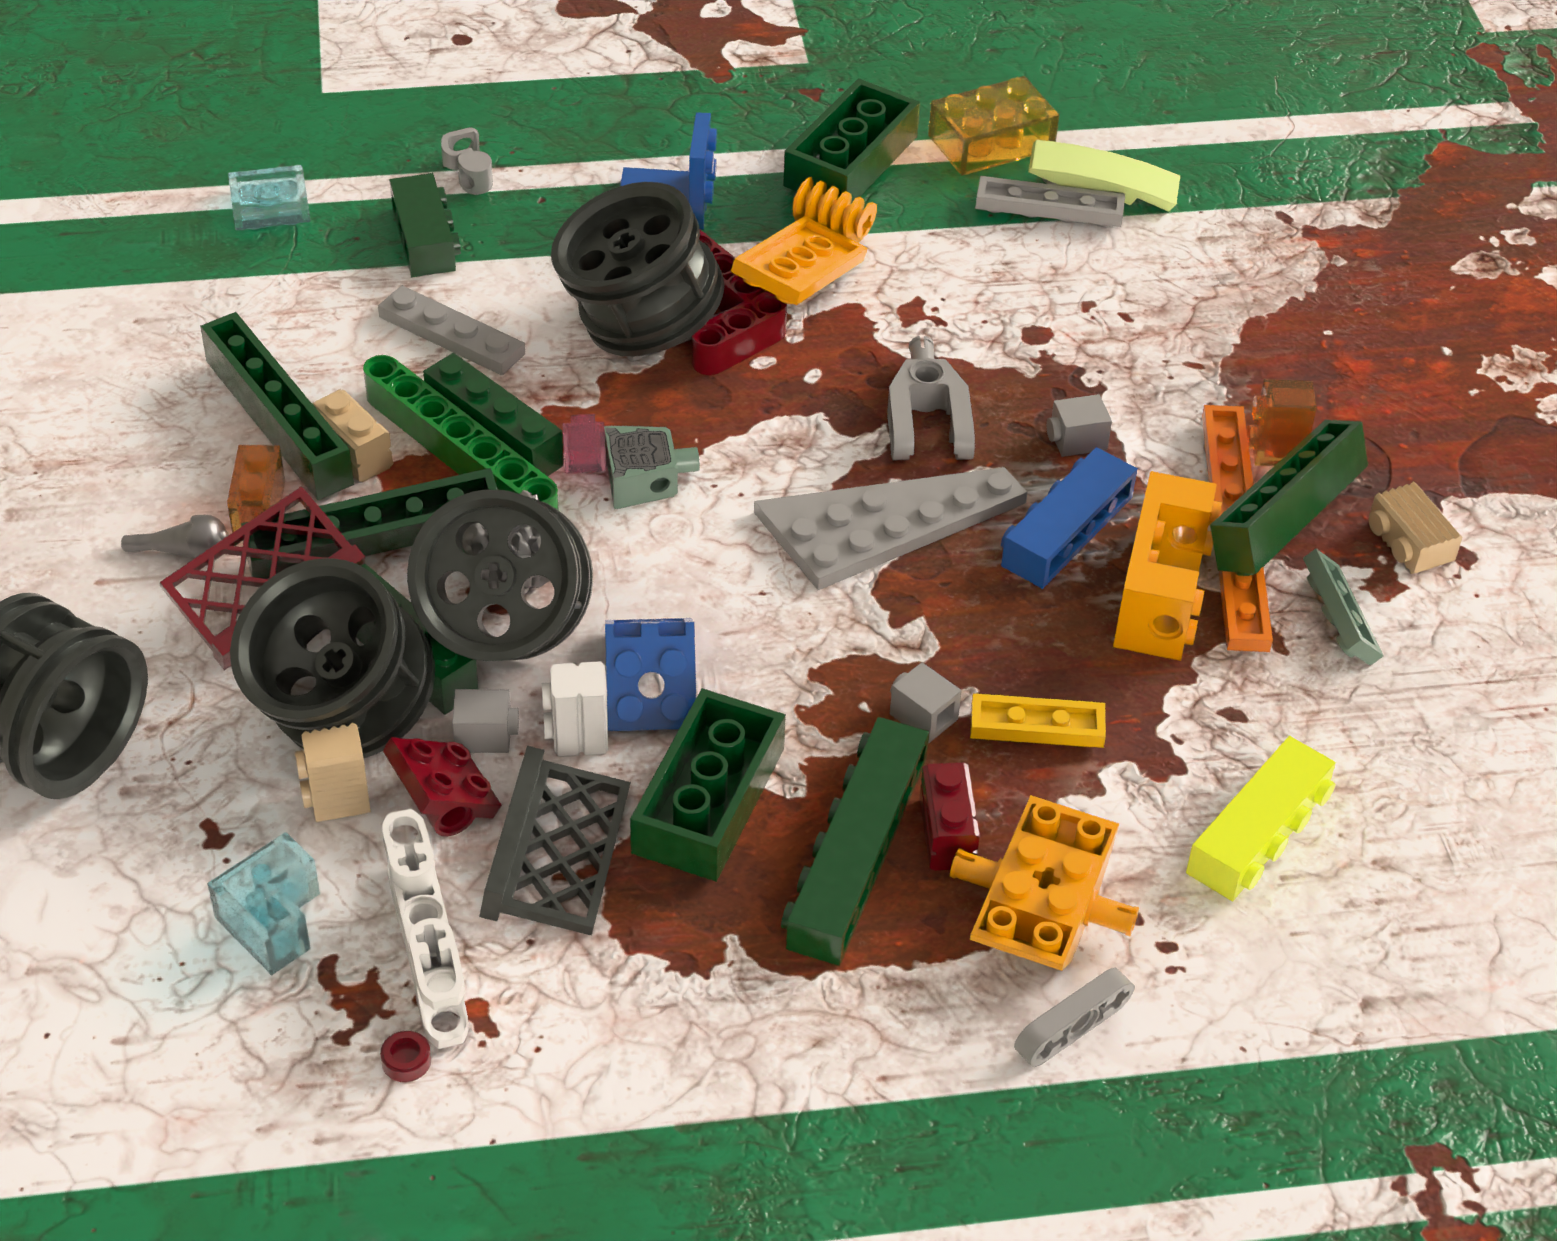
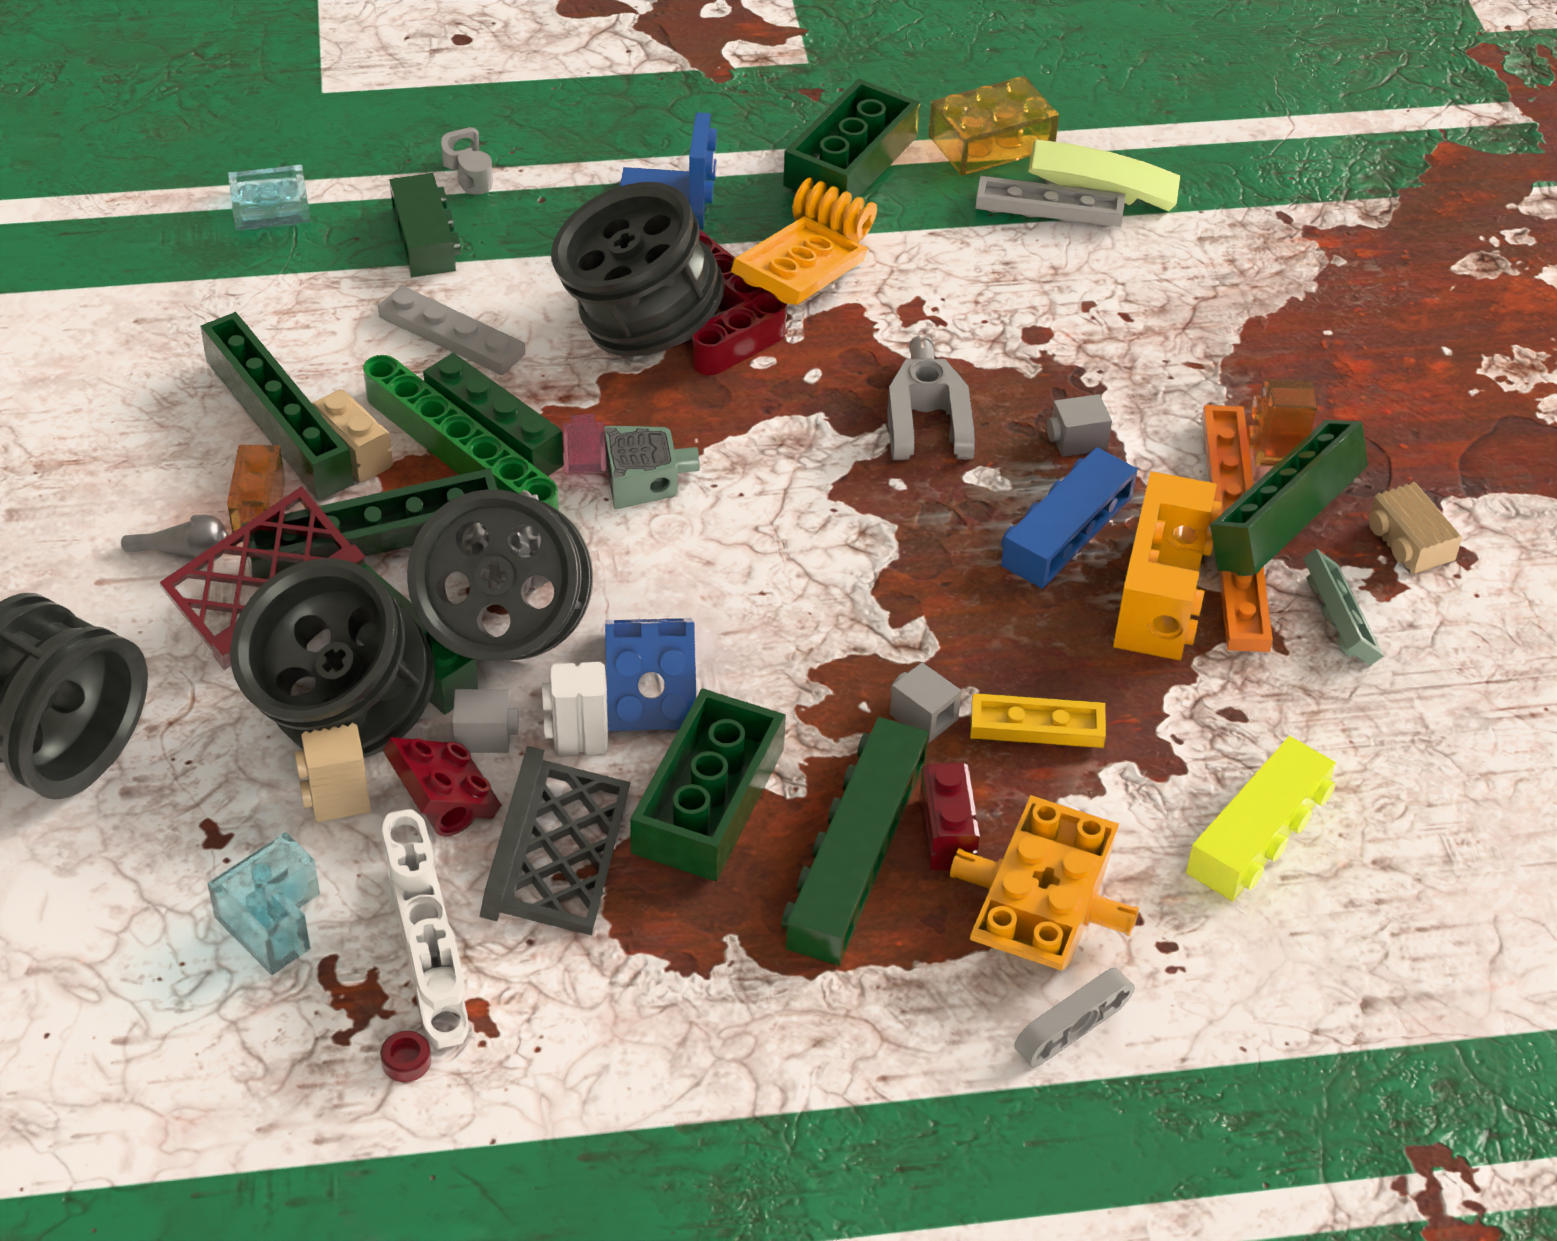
(865, 526): light grey wing -> none

